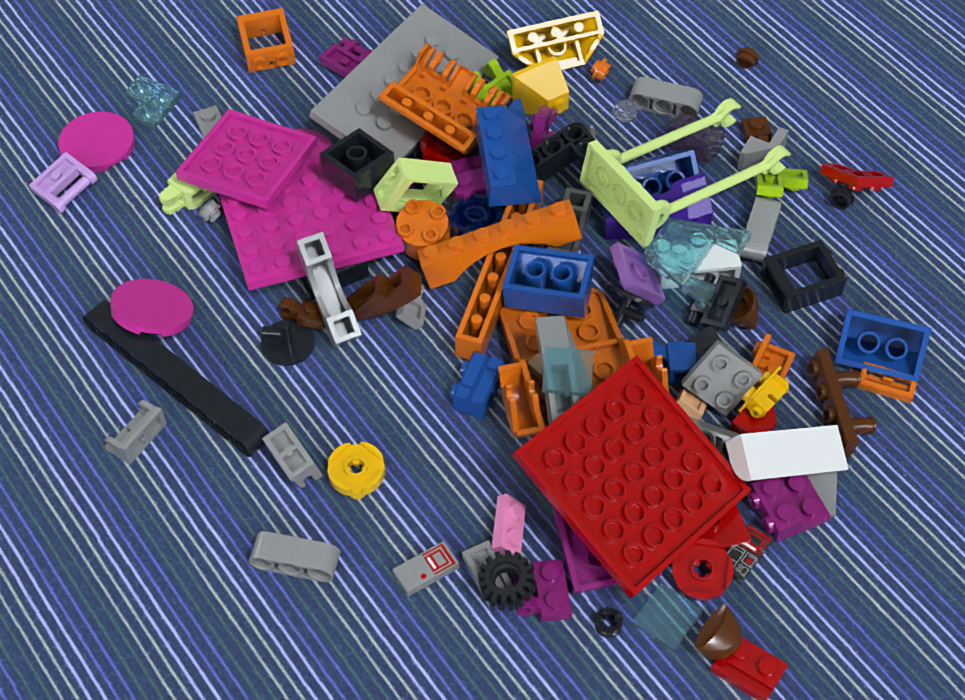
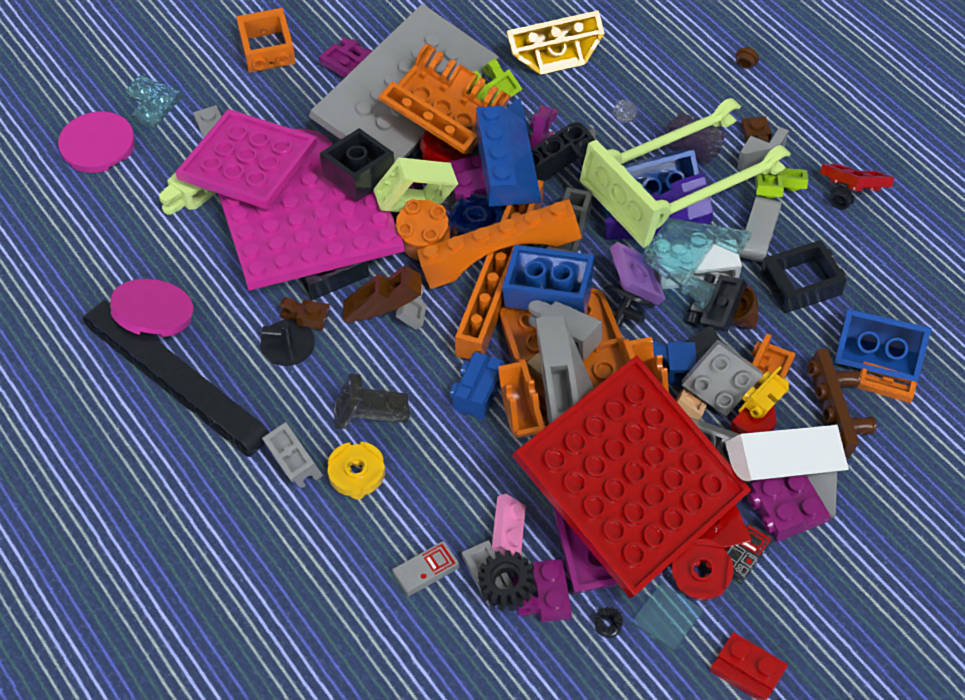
(58, 177): lavender plate -> none
(137, 433): light grey hinge -> none
(210, 211): light grey plate -> none
(294, 556): light grey beam -> none
(327, 290): light grey arch -> none
(368, 404): none -> clear smoke bracket
(541, 85): yellow slope -> none
(568, 371): clear light blue piece -> none
(583, 328): none -> light grey hinge
(600, 69): orange plate -> none
(665, 97): light grey beam -> none
(719, 635): reddish brown piece -> none

